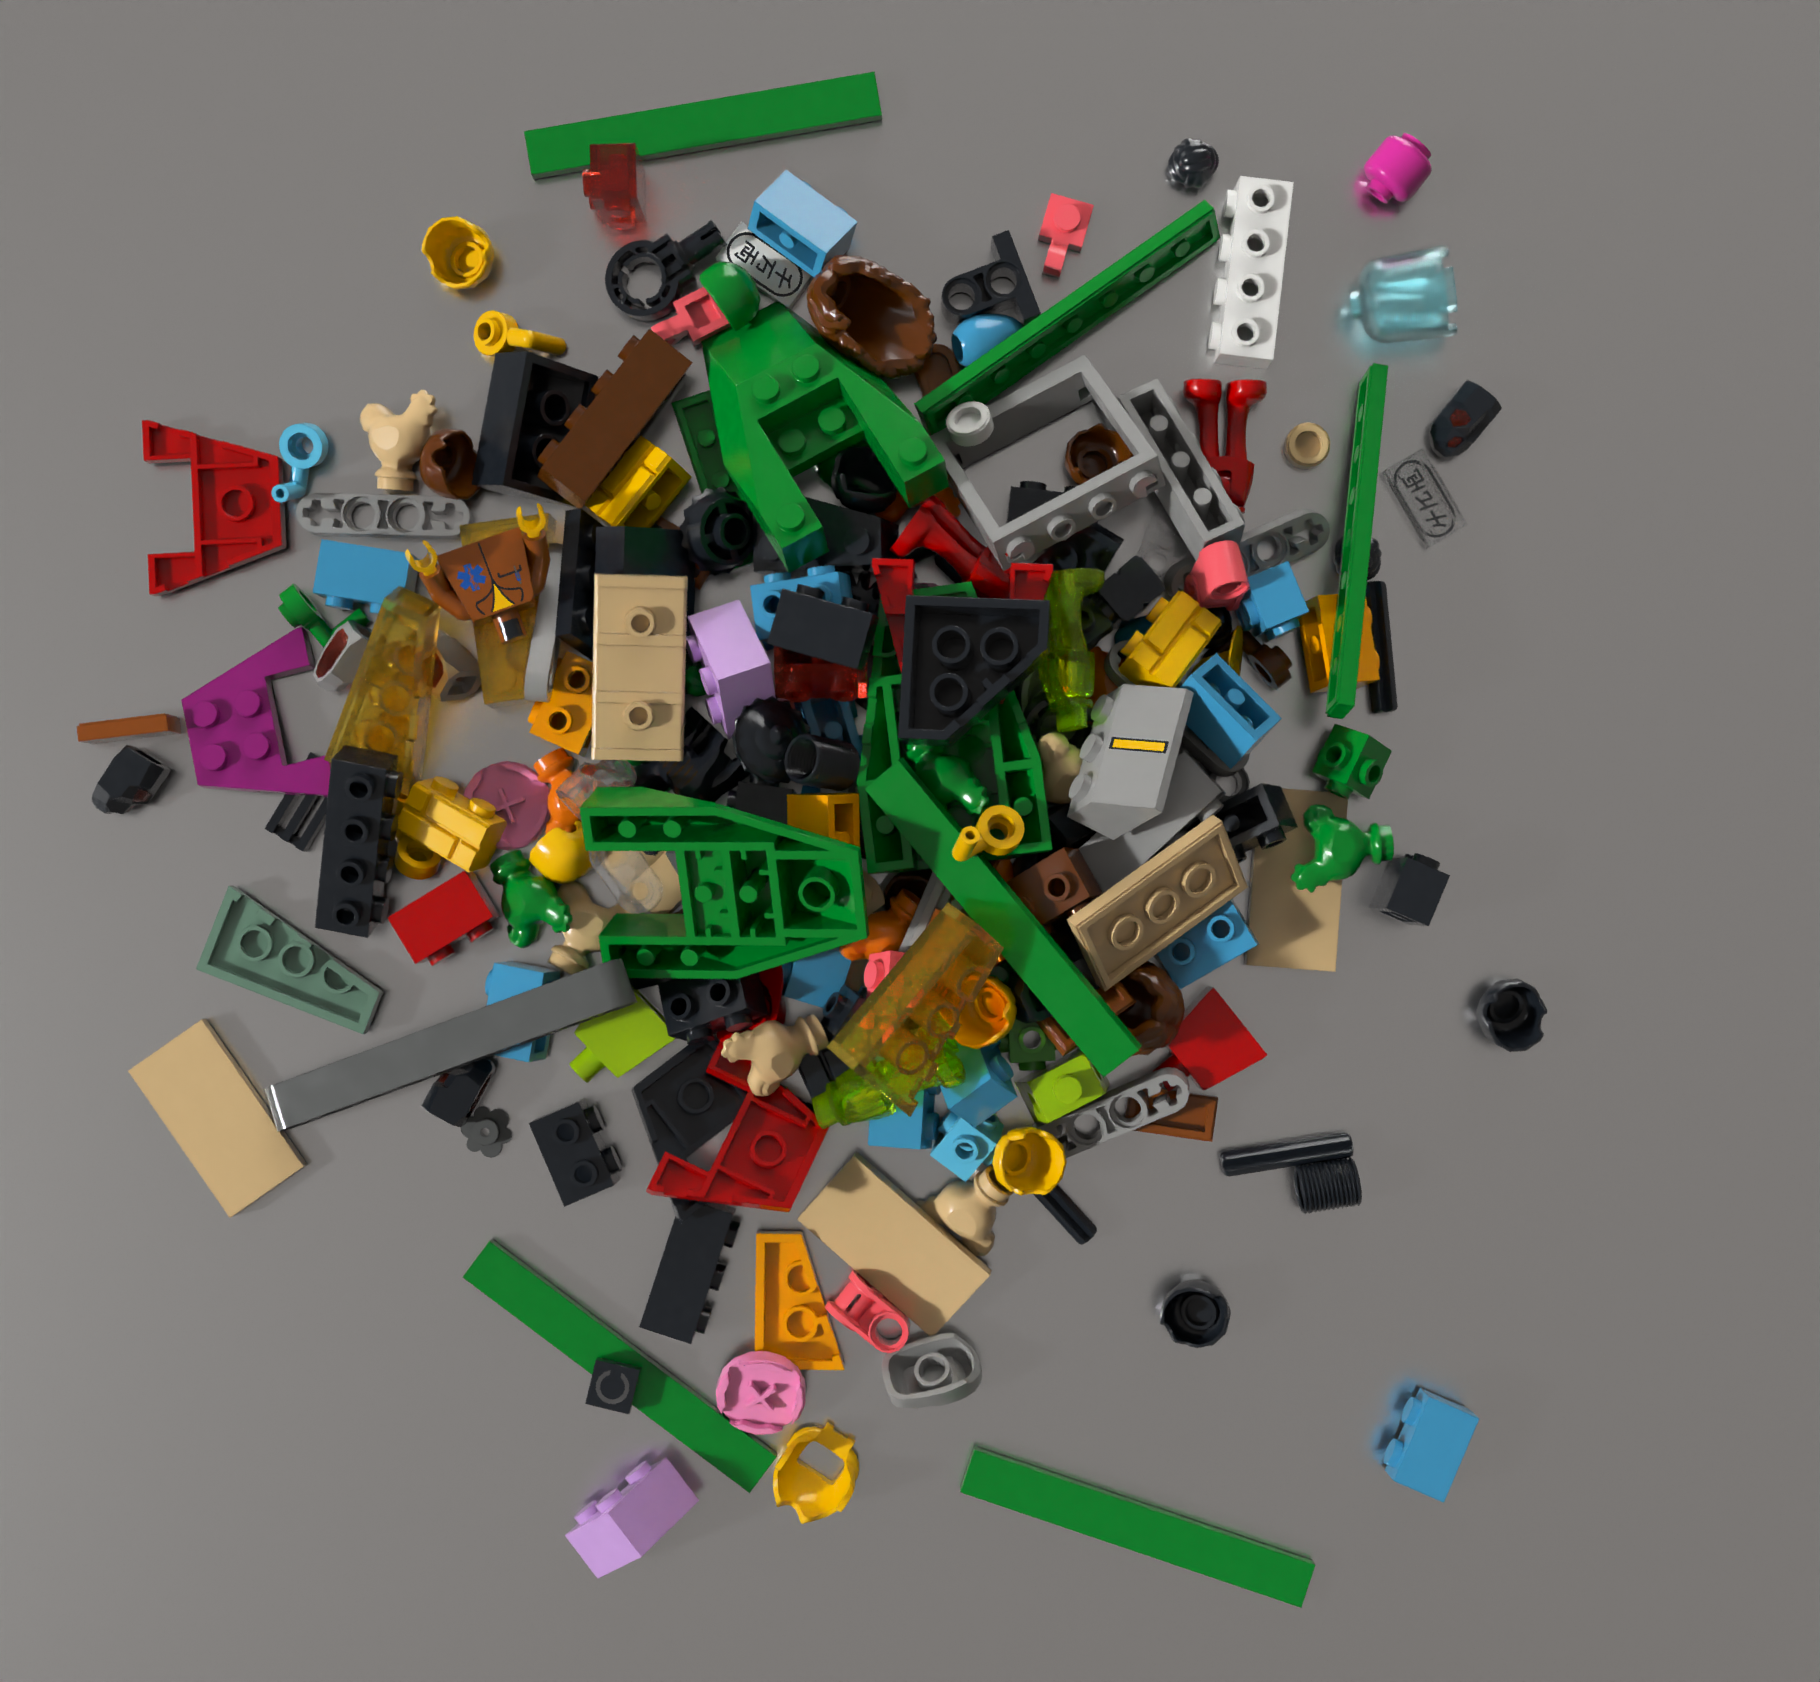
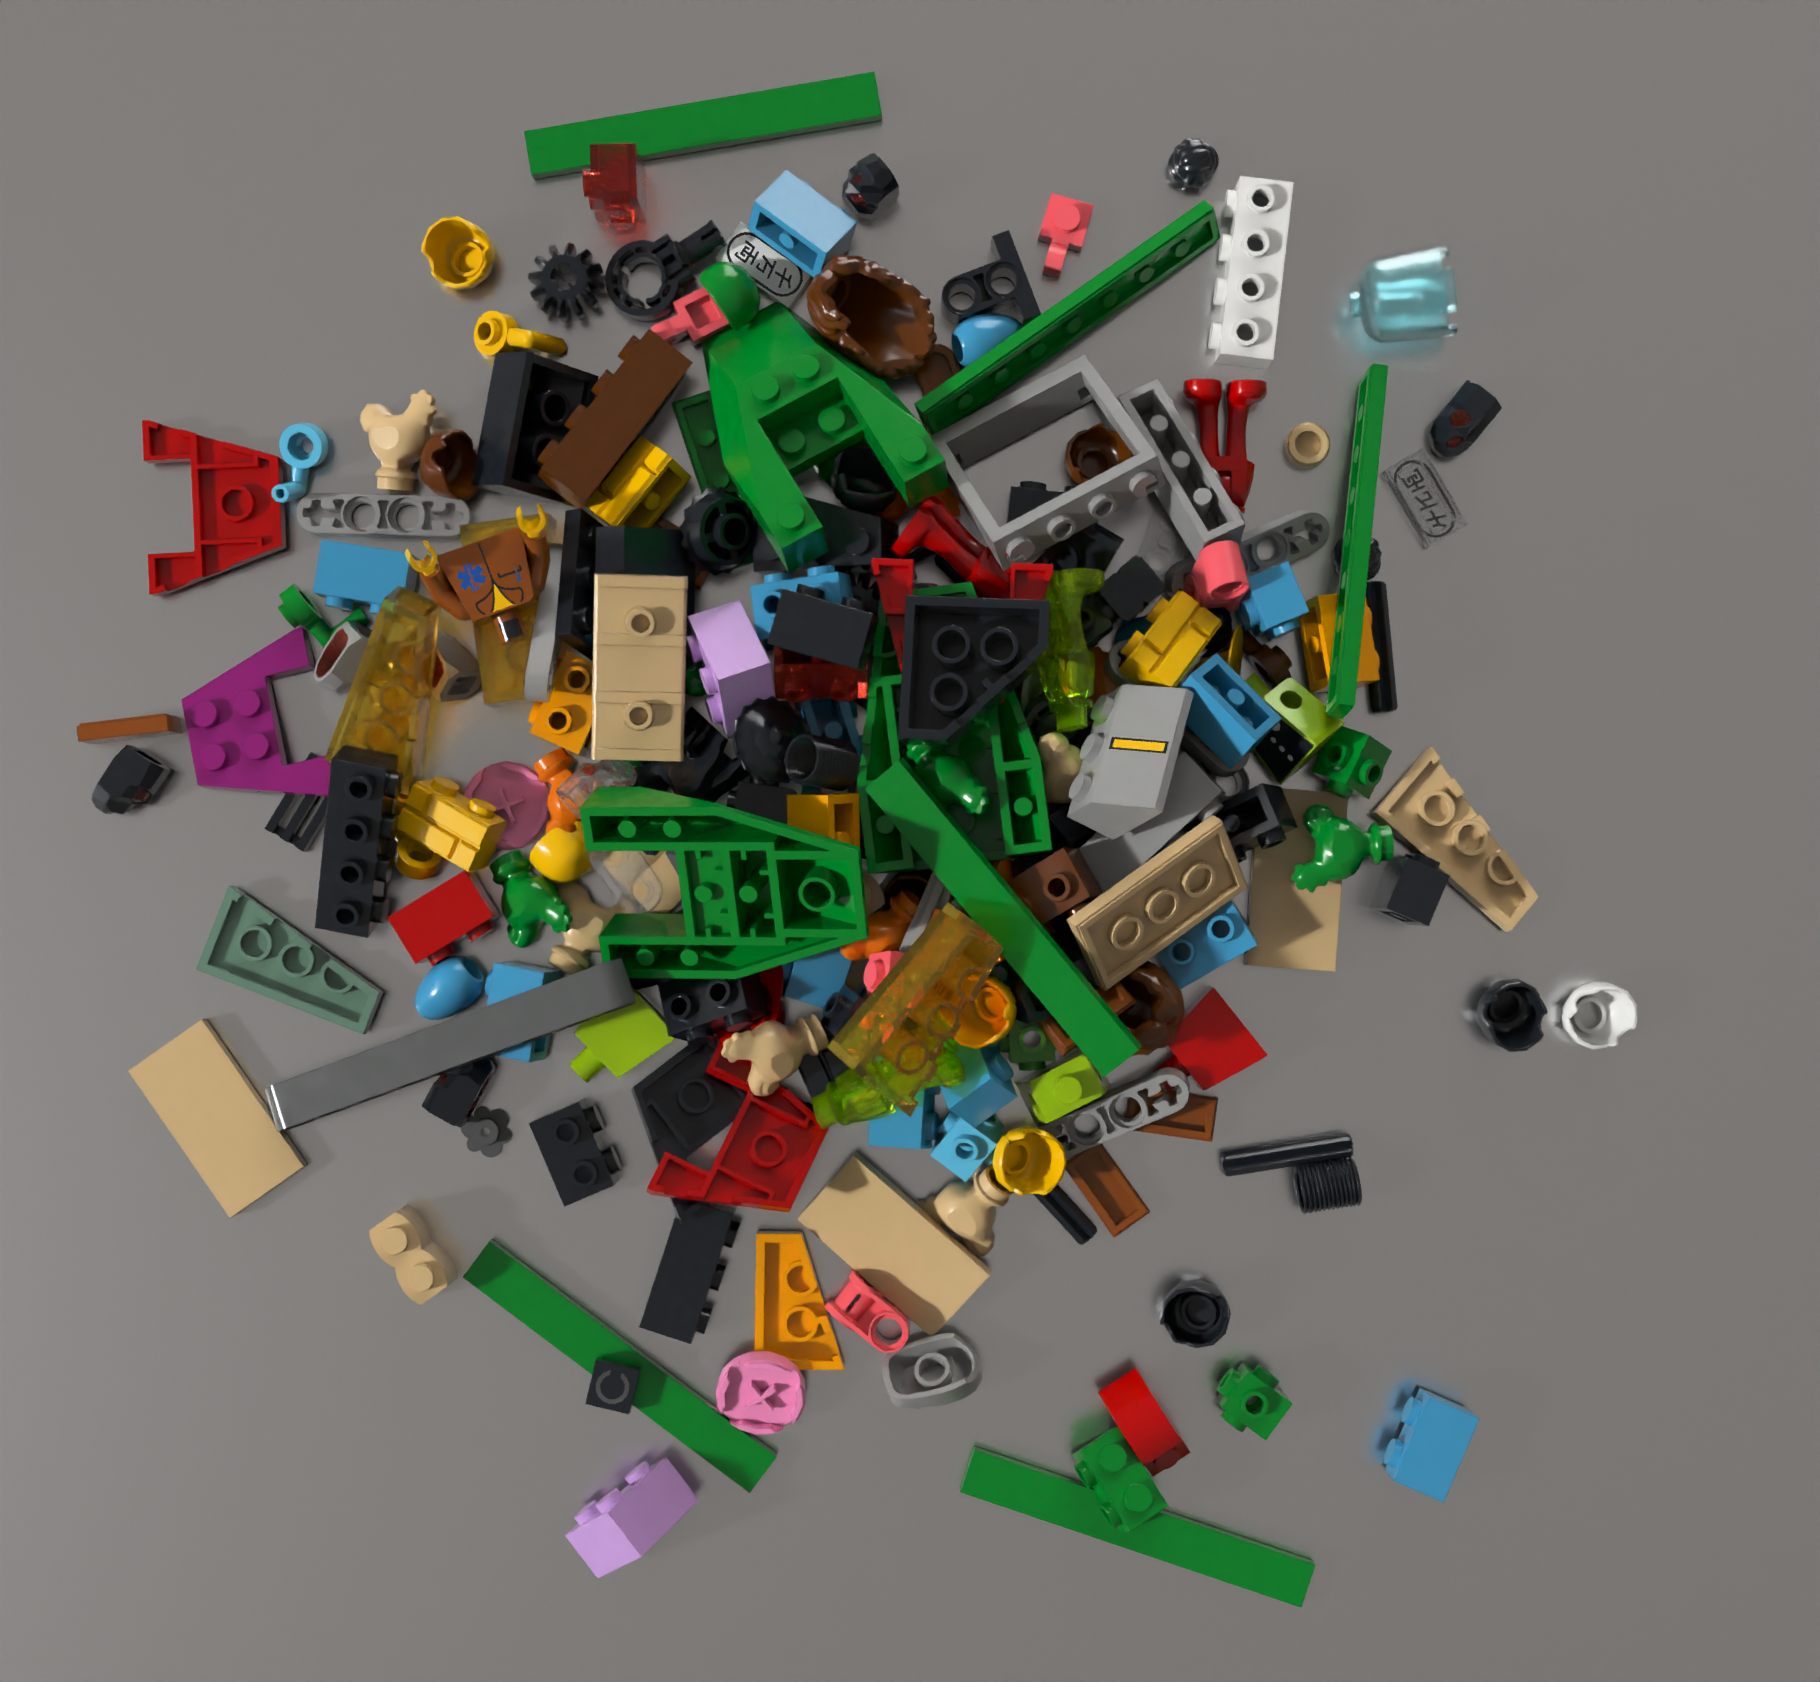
(419, 1263): none -> tan brick
(449, 988): none -> dark azure animal
(556, 268): none -> black gear
(807, 1489): yellow helmet -> none
(870, 188): none -> black rock
(970, 423): white tile -> none
(976, 839): yellow plate -> none
(1106, 1189): none -> dark orange tile
(1118, 1480): none -> green brick
(1143, 1422): none -> red brick
(1263, 1410): none -> green brick
(1299, 732): none -> lime torso
(1398, 168): dark pink head -> none
(1438, 822): none -> tan wing
(1599, 1014): none -> white hair

